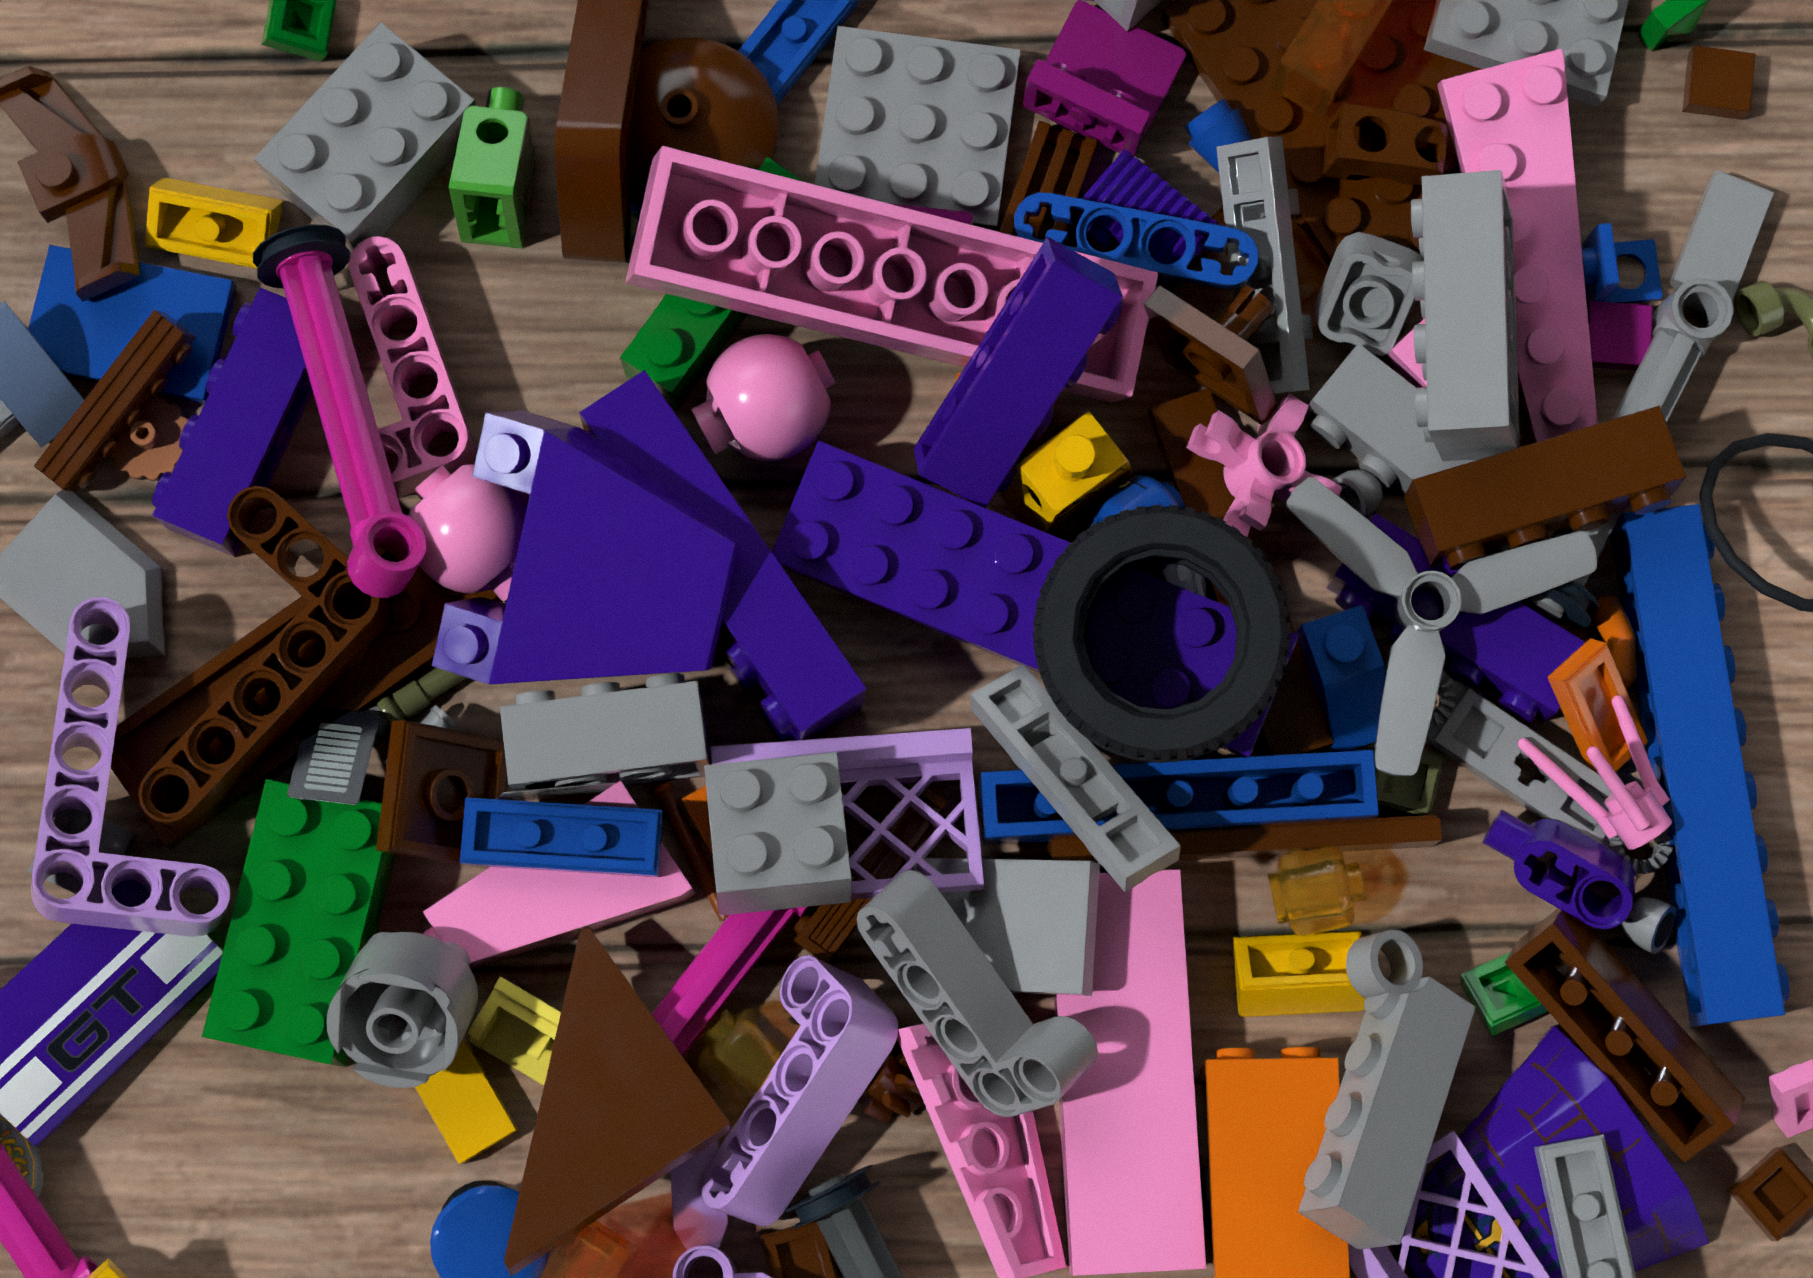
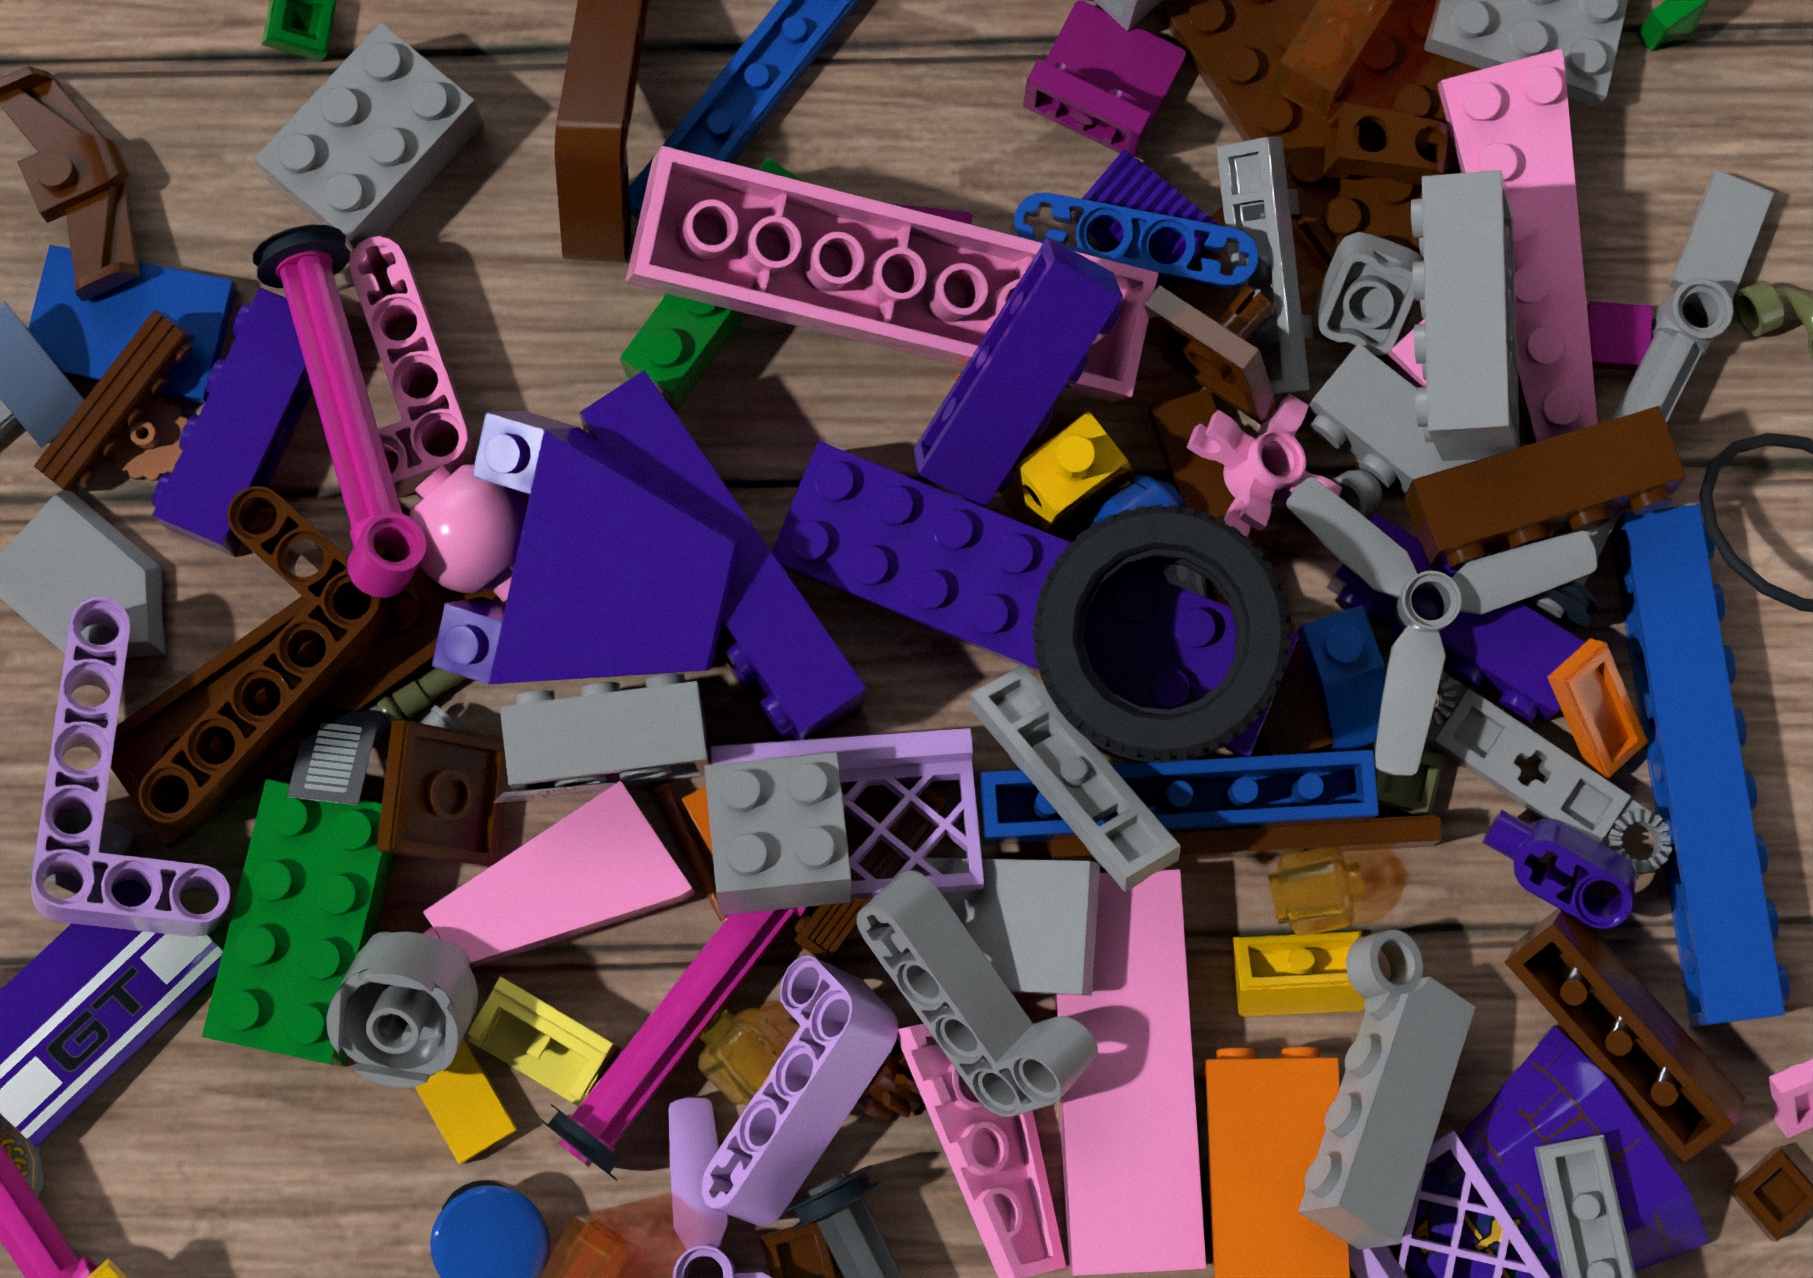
(209, 221): yellow slope -> none
(493, 171): bright green torso -> none
(561, 837): blue tile -> none
(610, 1113): reddish brown tile -> none
(730, 114): reddish brown dish -> none
(765, 398): bright pink brick -> none
(918, 121): light grey plate -> none
(1064, 142): reddish brown tile -> none
(1216, 128): blue cone -> none
(1499, 996): green tile -> none
(1601, 268): blue bracket -> none
(1619, 635): orange arm -> none
(1633, 811): bright pink plant -> none
(1650, 924): light grey hinge -> none
(1718, 82): reddish brown tile -> none

